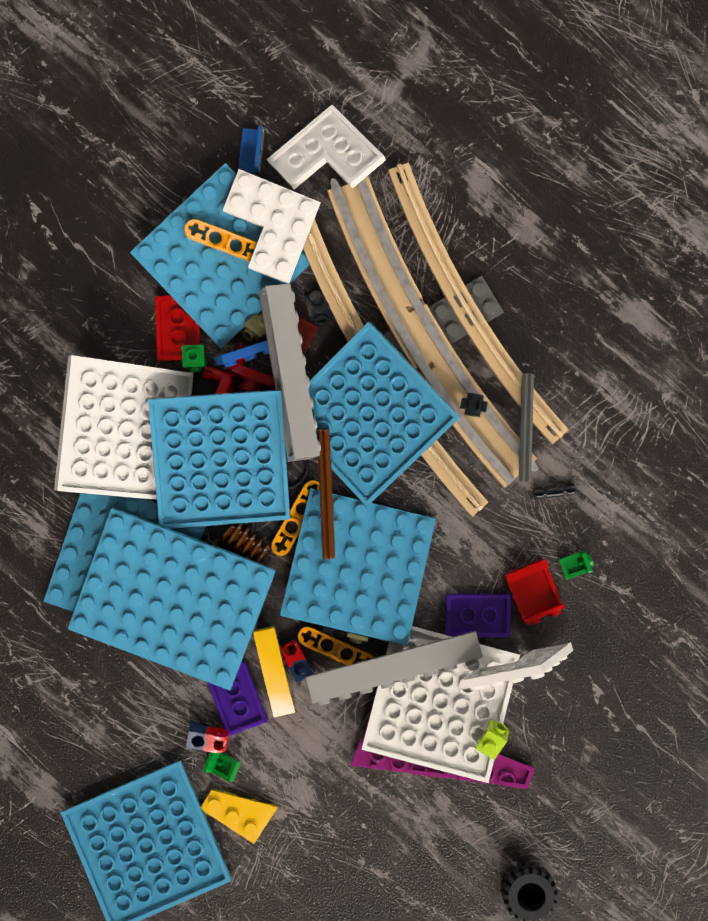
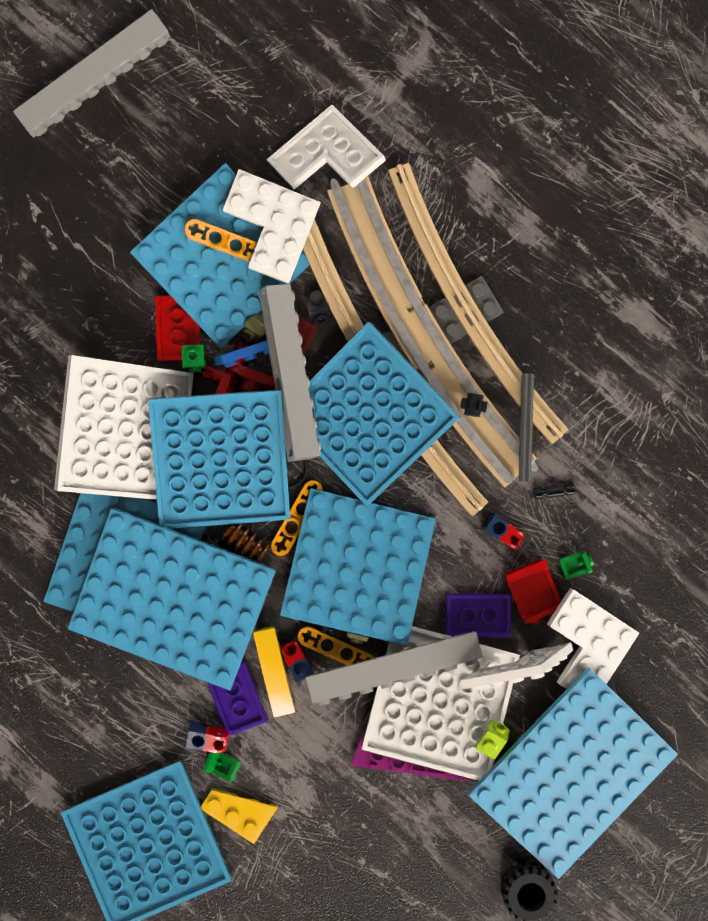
(92, 74): none -> light grey brick
(251, 150): blue panel -> none
(326, 497): reddish brown axle -> none
(503, 531): none -> leg
(572, 773): none -> plate
(600, 637): none -> white plate

